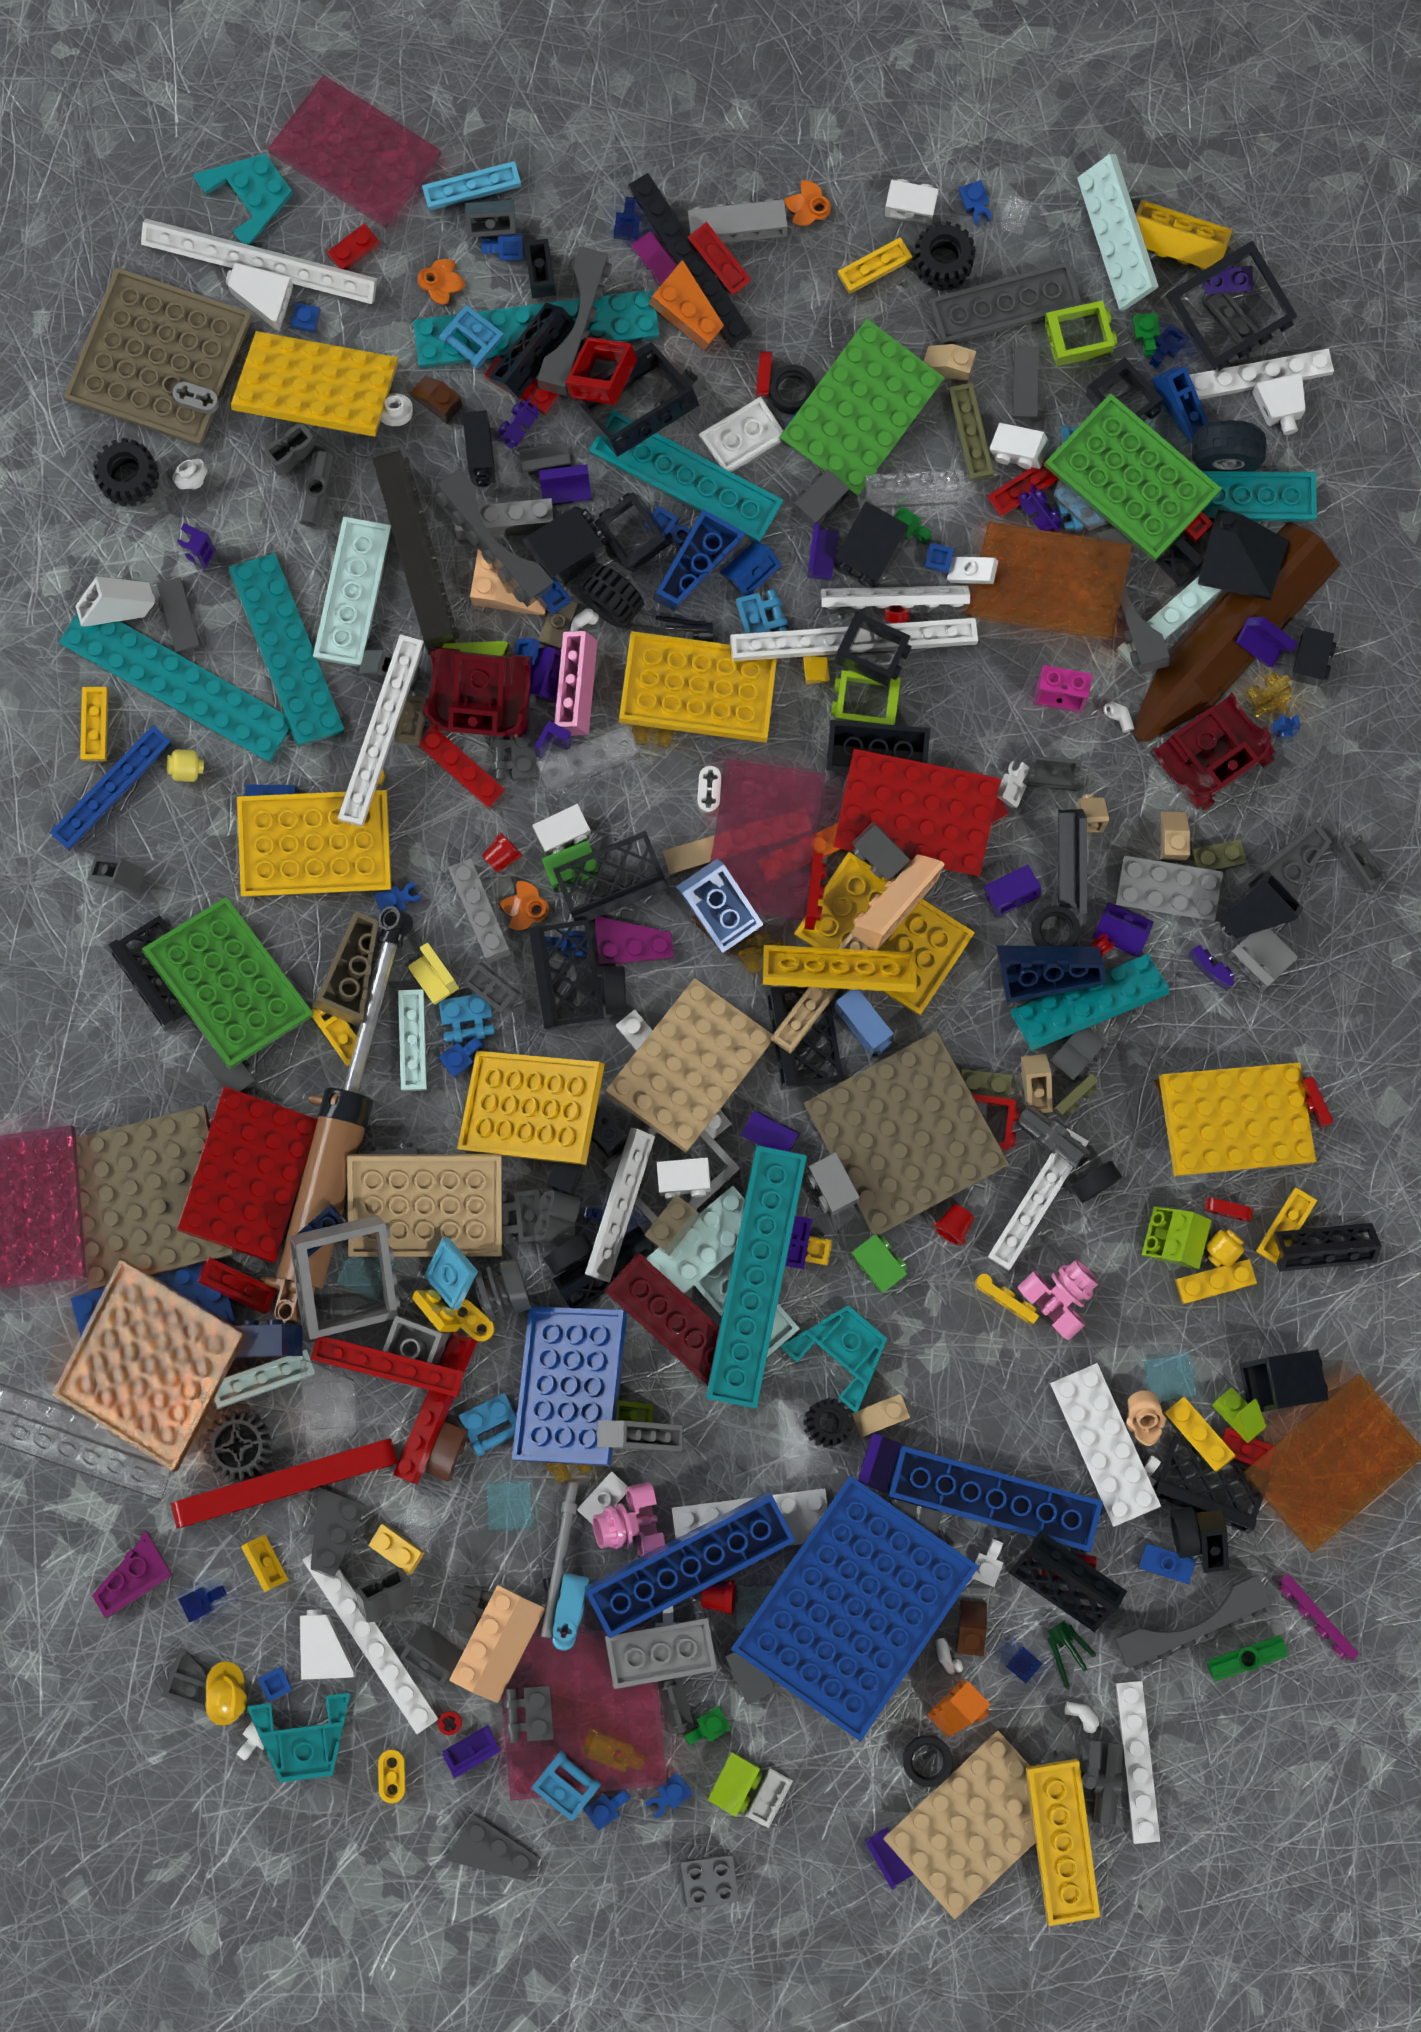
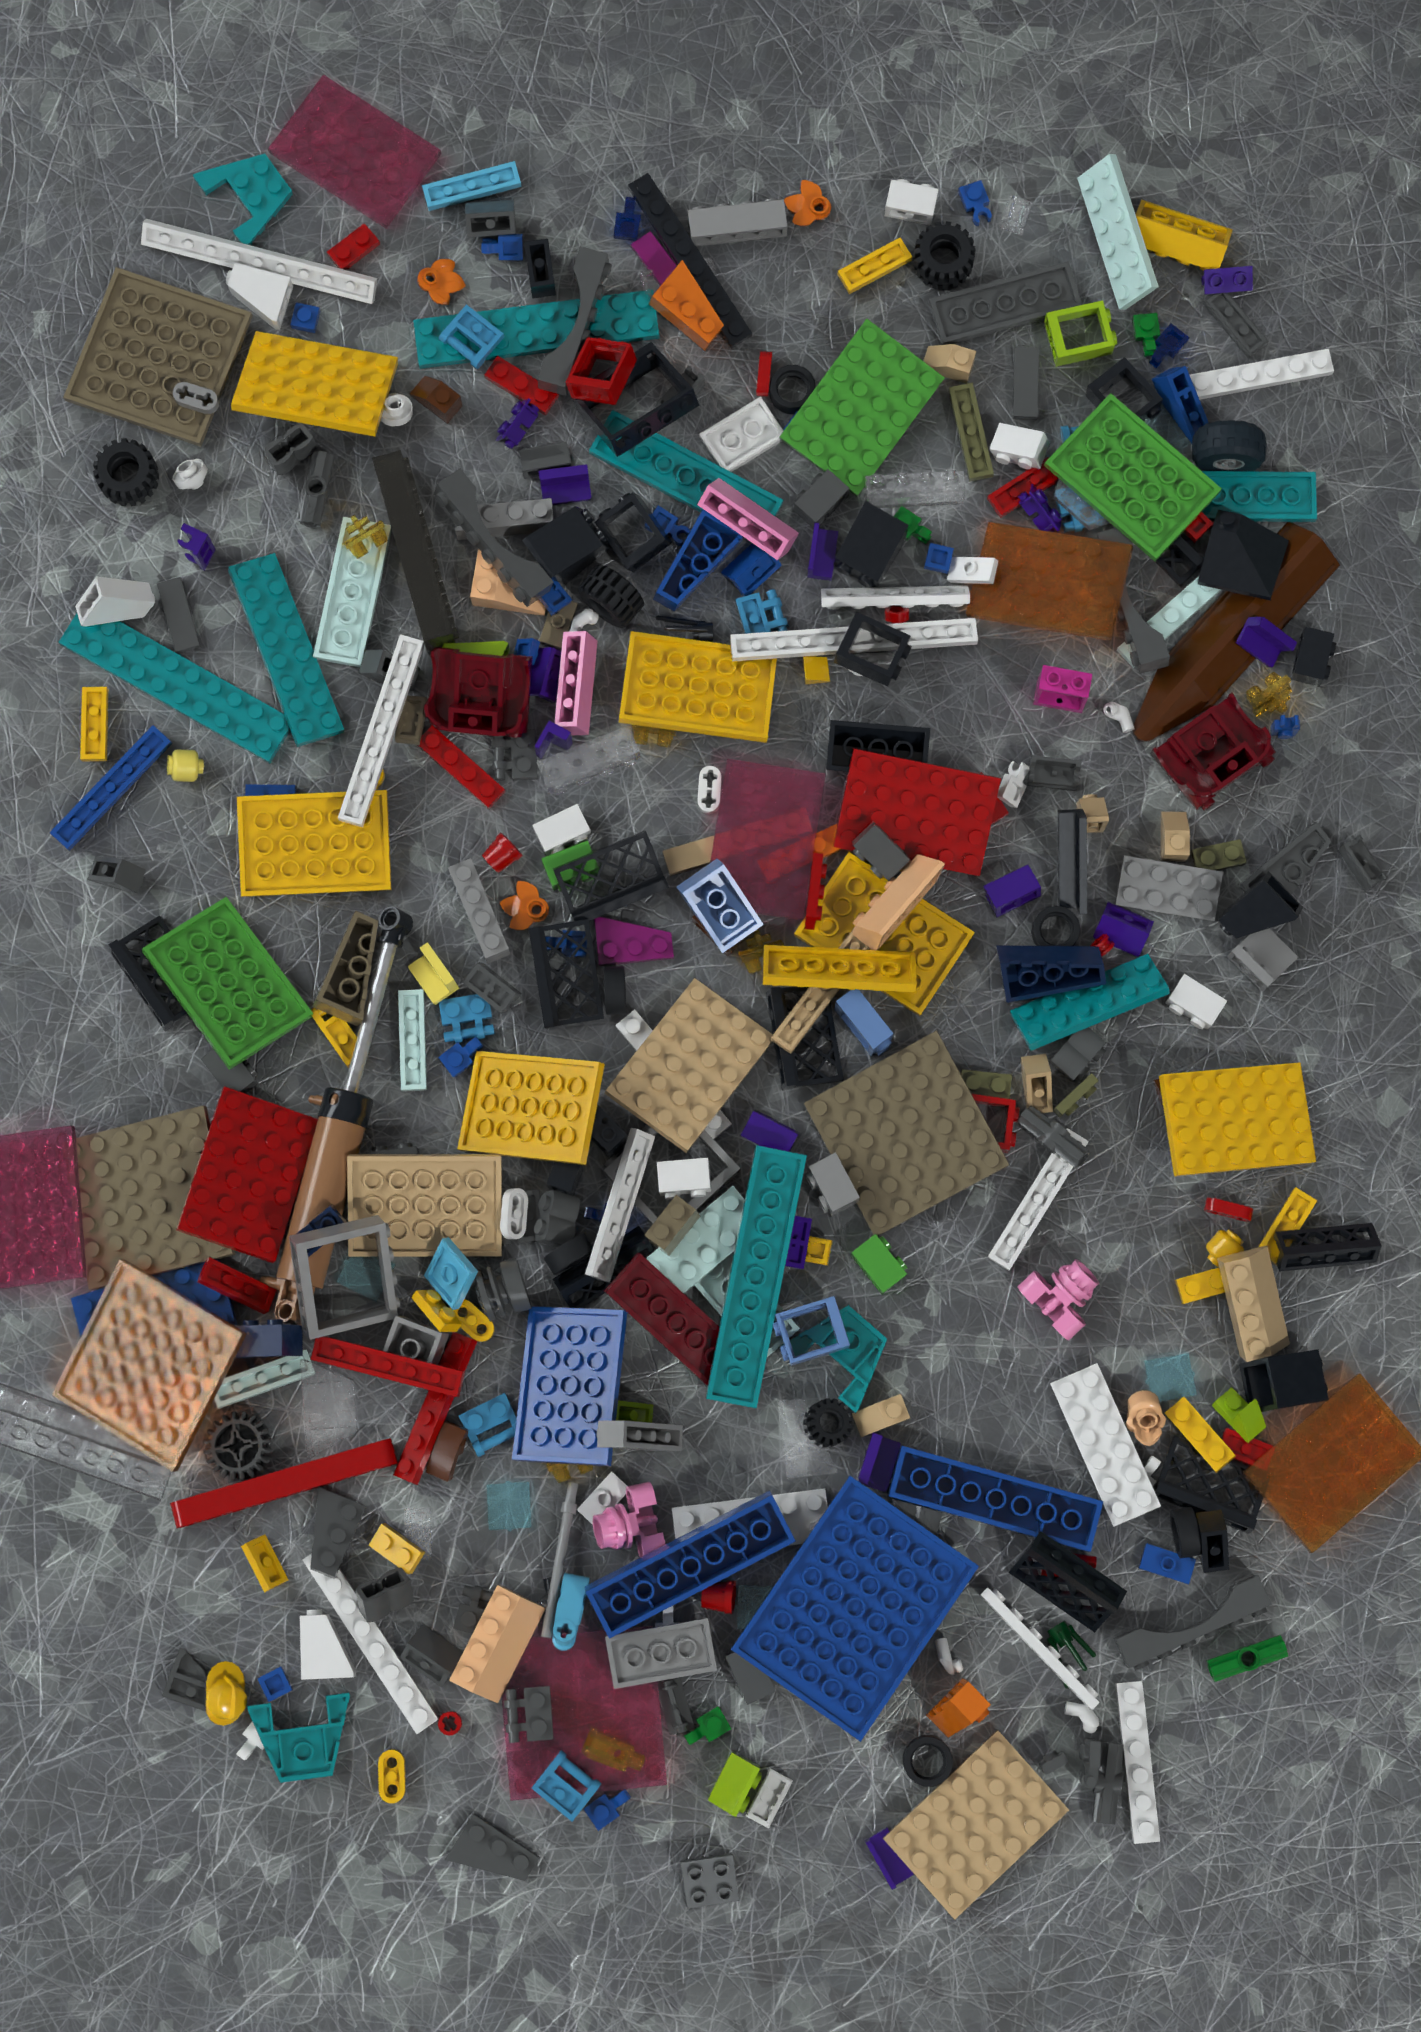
(133, 1578): magenta wing -> none
(199, 1602): clear blue plate -> none
(355, 543): none -> clear yellow hips
(396, 898): blue plate -> none
(471, 1751): dark purple hinge -> none
(479, 448): black window -> none
(514, 1213): none -> white plate
(526, 366): black fence -> none
(673, 1794): blue plate -> none
(719, 258): red plate -> none
(748, 518): none -> bright pink brick
(836, 1323): none -> medium blue window
(840, 687): lime window -> none
(954, 1225): red piece -> none
(972, 1628): reddish brown slope -> none
(988, 1564): white plate -> none
(1006, 1299): yellow plate -> none
(1023, 1665): clear blue plate -> none
(1047, 1655): none -> white plate
(1063, 1842): yellow plate -> none
(1096, 1181): black tyre -> none
(1176, 1237): lime slope -> none
(1195, 1002): none -> white brick
(1211, 272): black window -> none
(1218, 974): dark purple slope -> none
(1254, 1303): none -> tan slope
(1281, 401): white torso -> none
(1316, 1103): red plate -> none
(1324, 1626): magenta plate -> none

